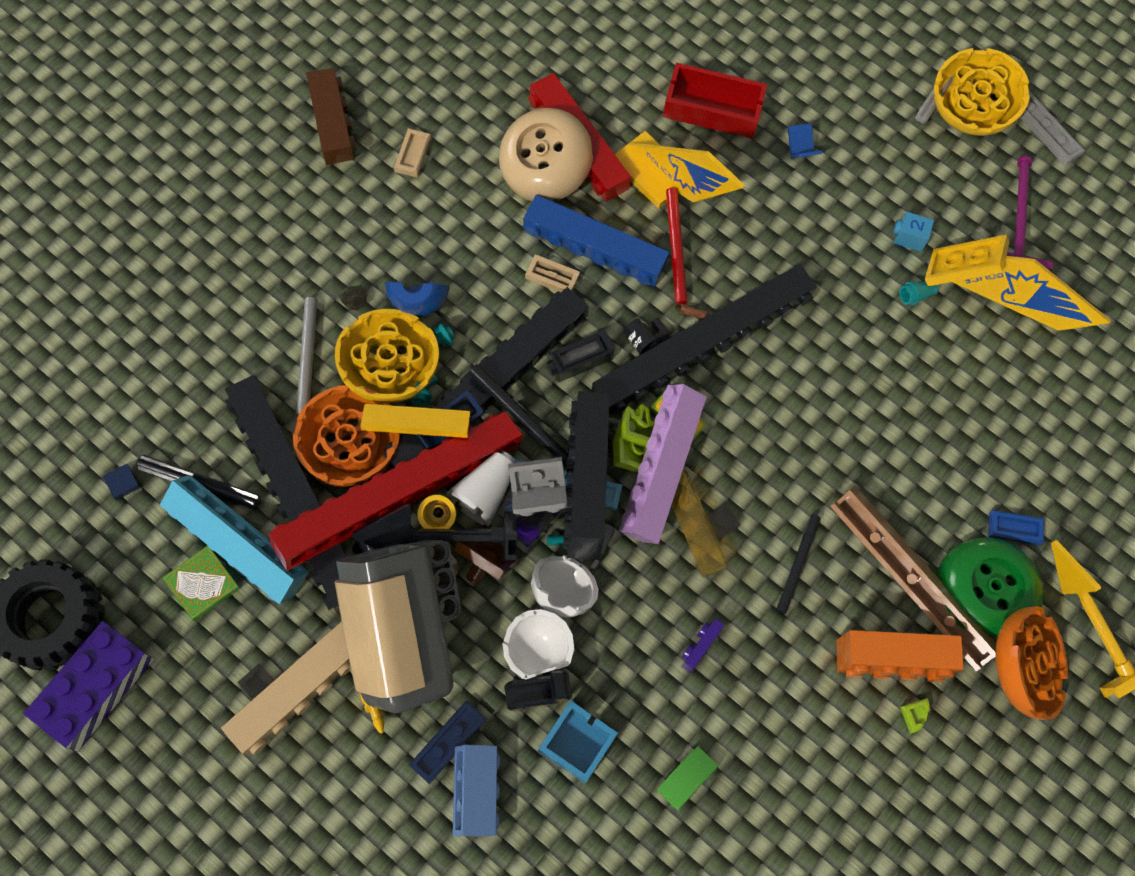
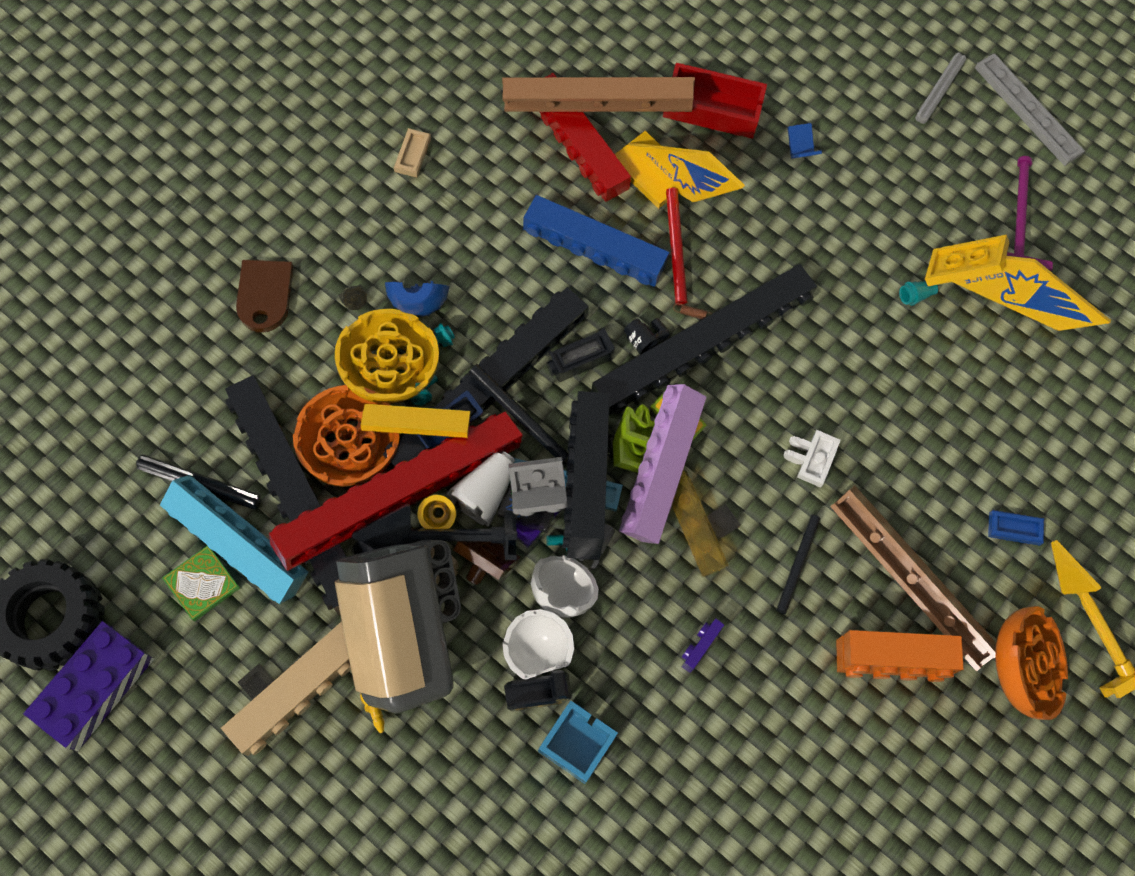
(121, 481): dark blue tile -> none
(266, 291): none -> reddish brown tile
(307, 353): light grey piece -> none
(330, 116): reddish brown brick -> none
(441, 747): dark blue tile -> none
(475, 790): medium blue brick -> none
(552, 284): tan tile -> none
(565, 168): tan brick -> none
(598, 94): none -> medium nougat tile
(687, 778): bright green slope -> none
(817, 459): none -> white hinge
(912, 231): dark azure brick -> none
(916, 714): lime tile -> none
(961, 573): green brick -> none
(992, 74): yellow brick -> none

